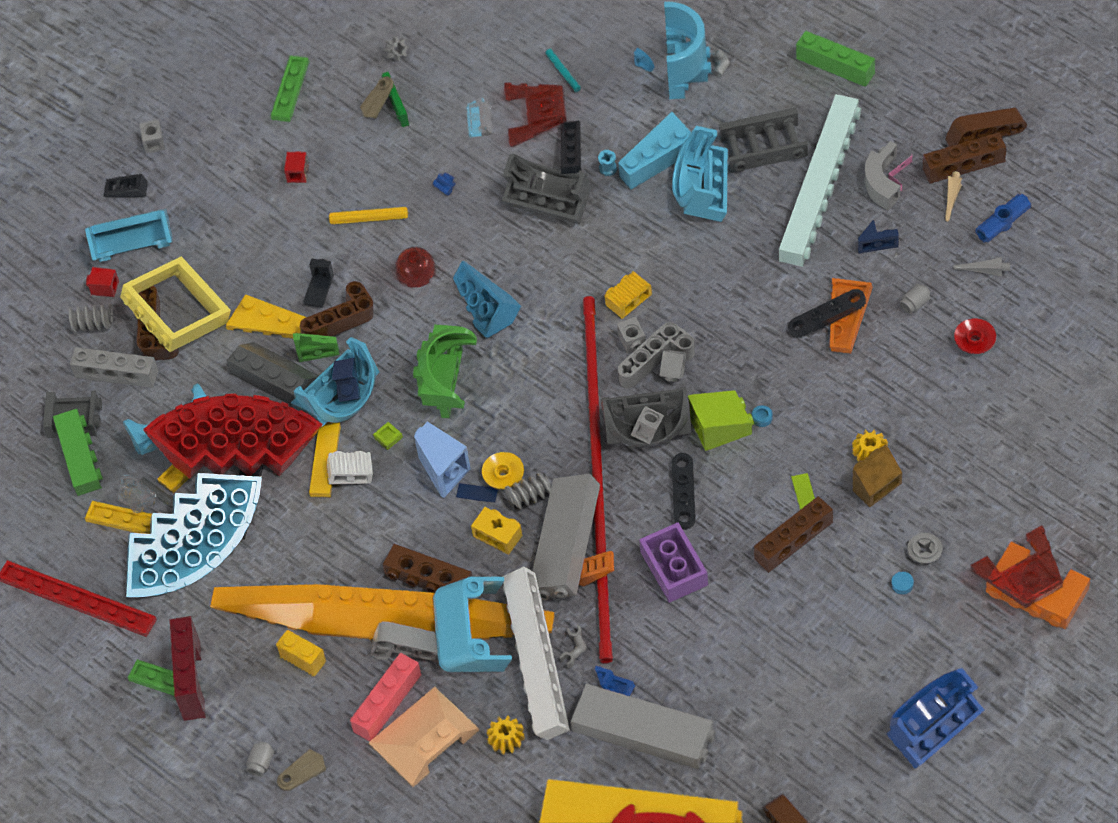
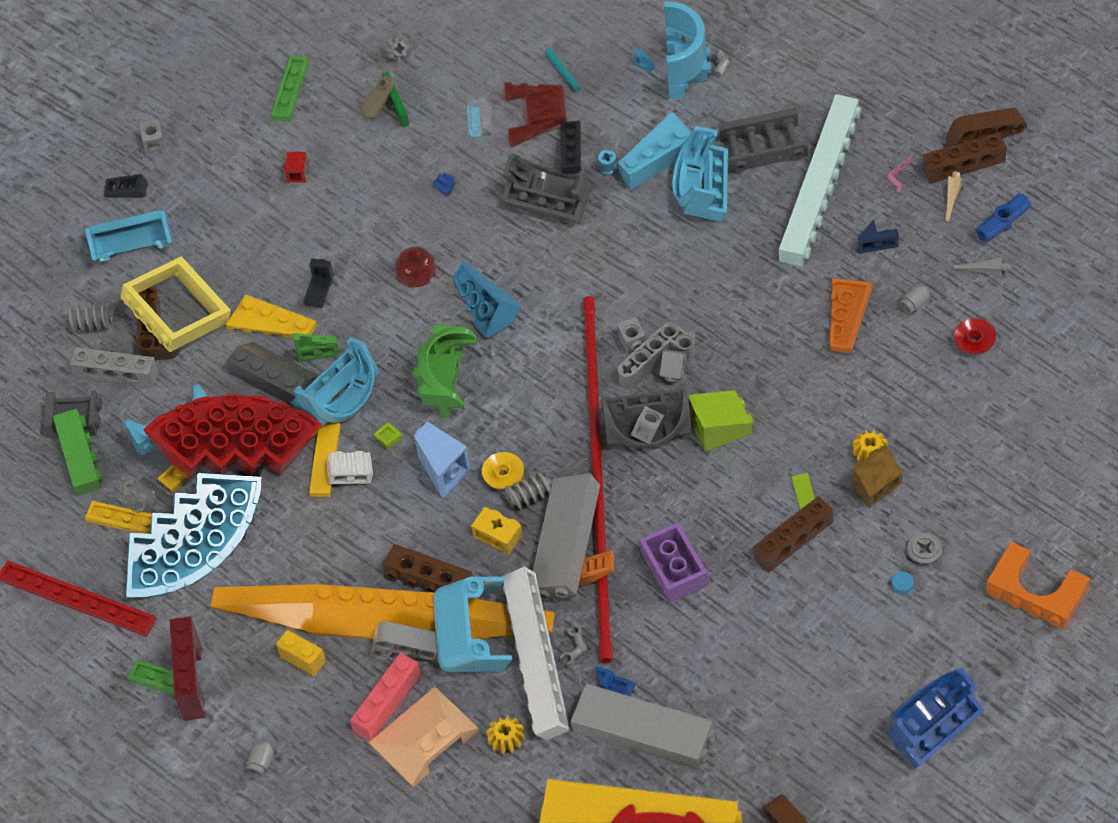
(102, 282): red brick -> none
(302, 770): dark tan piece -> none
(342, 317): reddish brown beam -> none
(346, 380): dark blue slope -> none
(368, 215): yellow axle -> none
(477, 493): dark blue sticker -> none
(627, 294): yellow brick -> none
(683, 490): black plate -> none
(762, 416): dark azure tile -> none
(827, 313): black plate -> none
(835, 58): bright green brick -> none
(879, 187): light grey arch -> none
(1028, 579): clear red wing -> none

